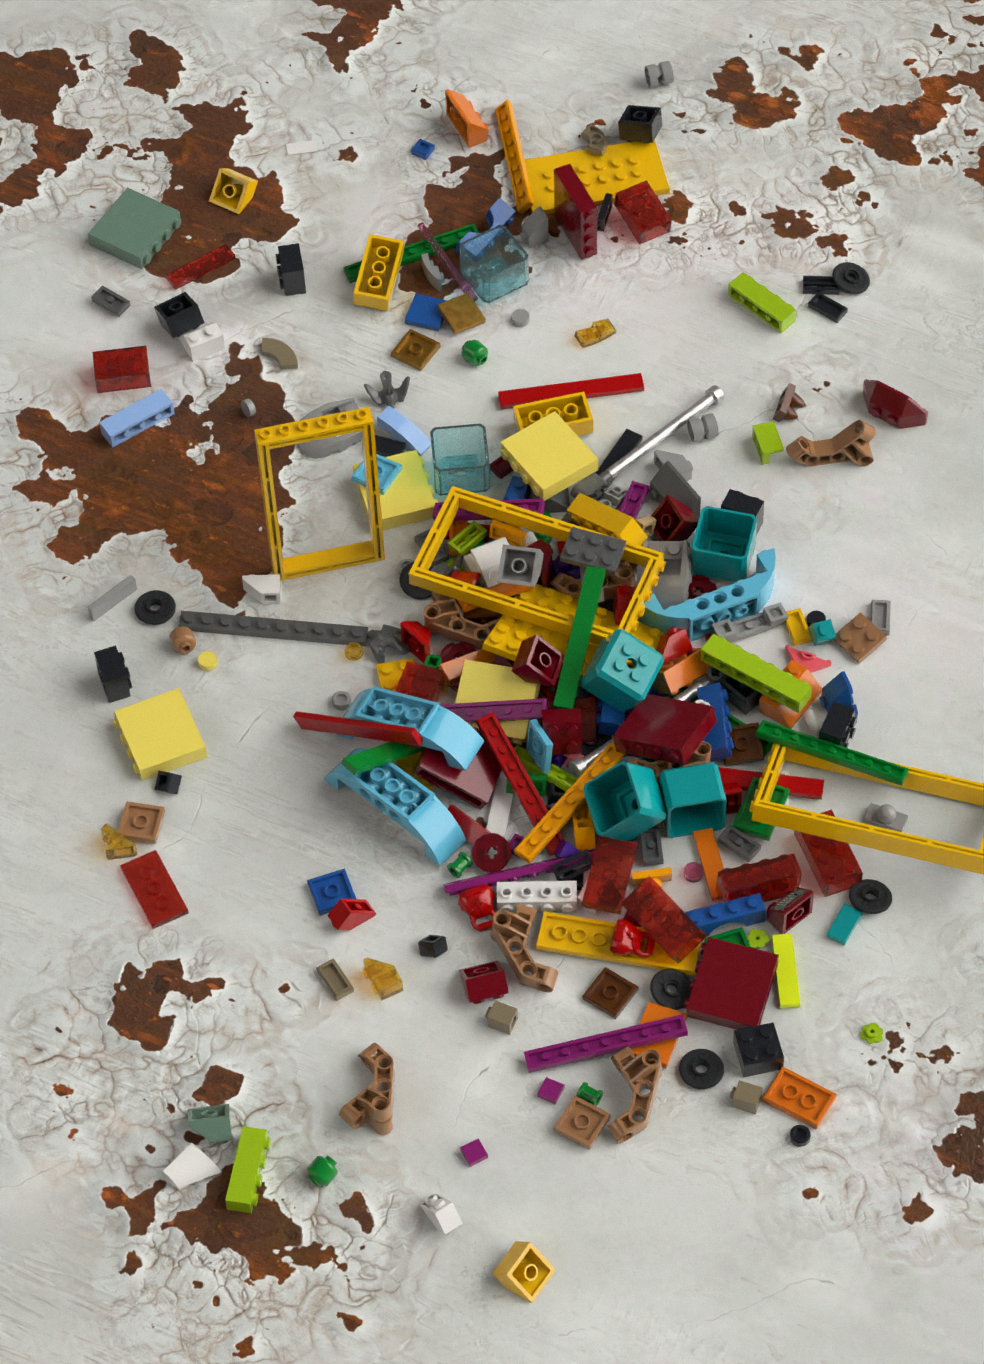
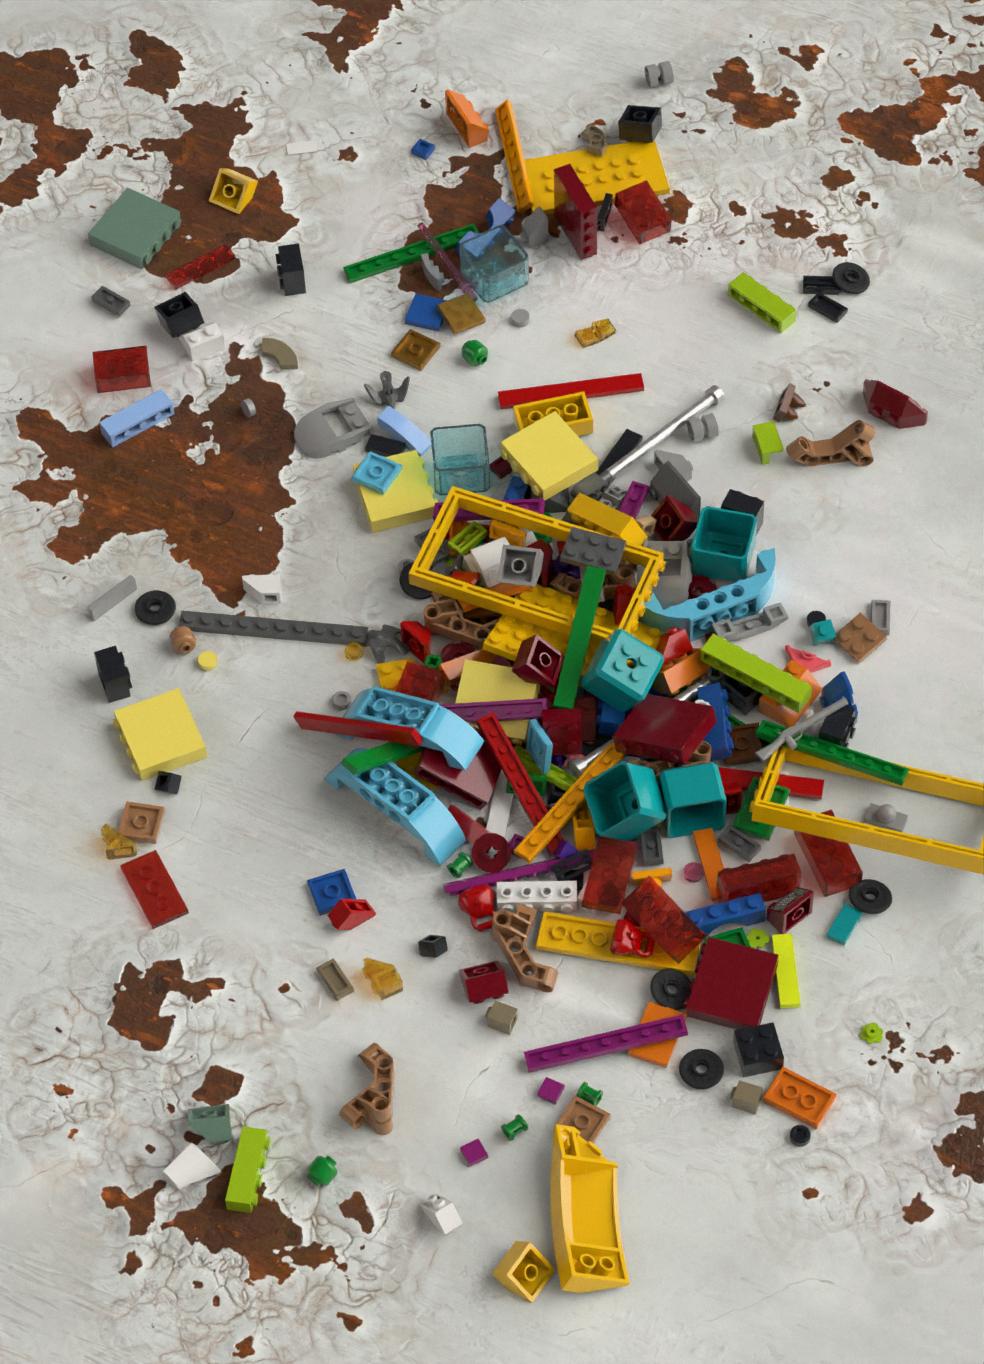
(307, 431): yellow door -> none
(378, 272): yellow brick -> none
(514, 1127): none -> green bush
(585, 1215): none -> yellow slope
(610, 993): reddish brown tile -> none
(639, 1073): medium nougat connector -> none
(786, 736): none -> light grey piece
(797, 627): yellow tile -> none

